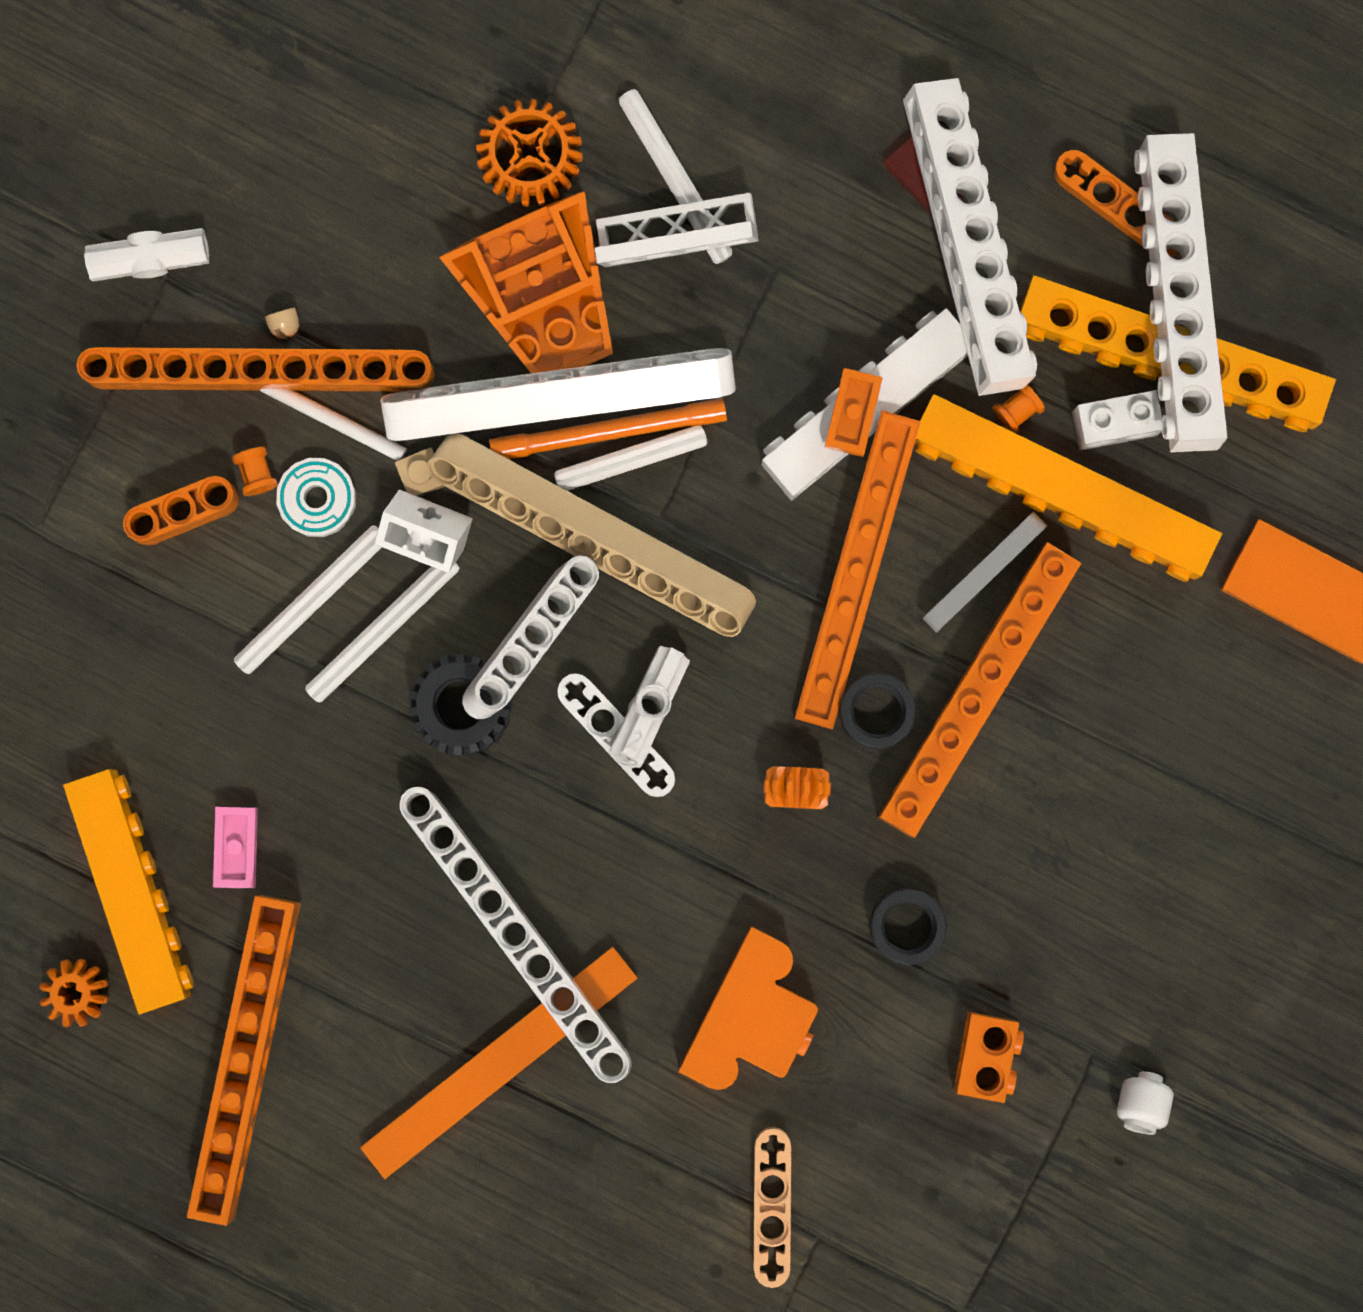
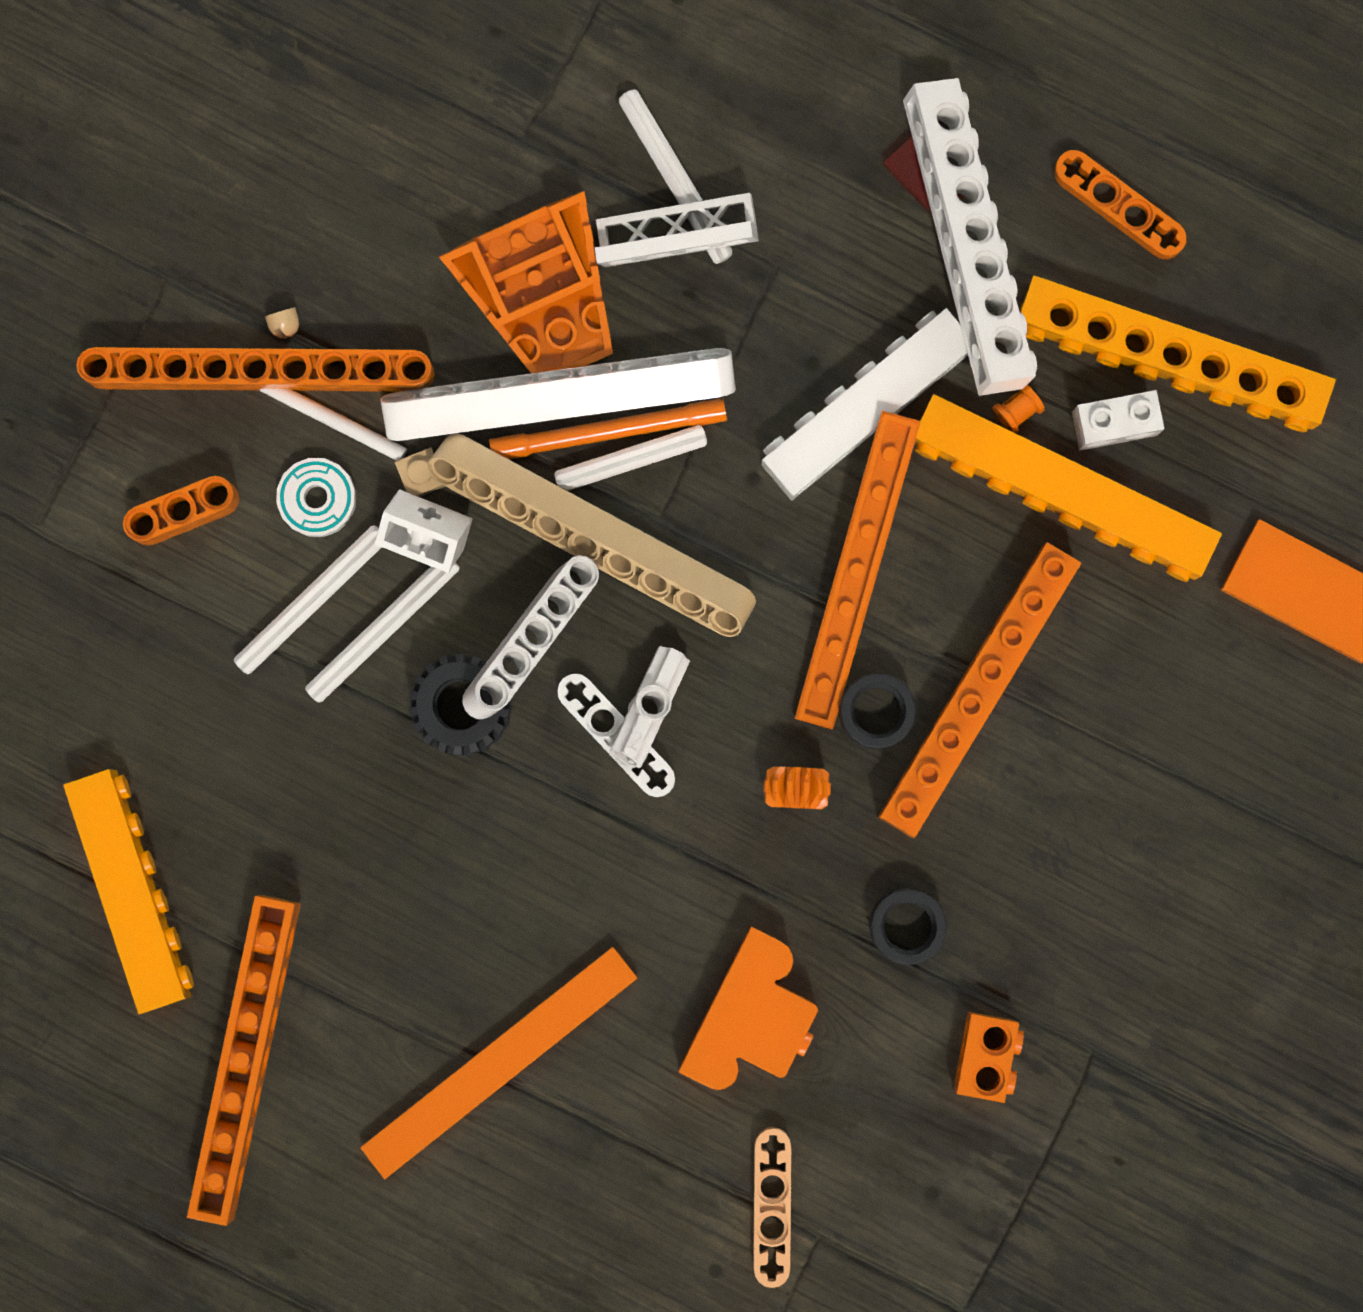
(63, 1001): orange gear -> none
(146, 254): white piece -> none
(235, 847): bright pink plate -> none
(254, 471): orange bush -> none
(499, 921): white beam -> none
(539, 139): orange gear -> none
(853, 412): orange plate -> none
(984, 572): light grey beam -> none
(1145, 1103): white head -> none
(1177, 158): white brick -> none

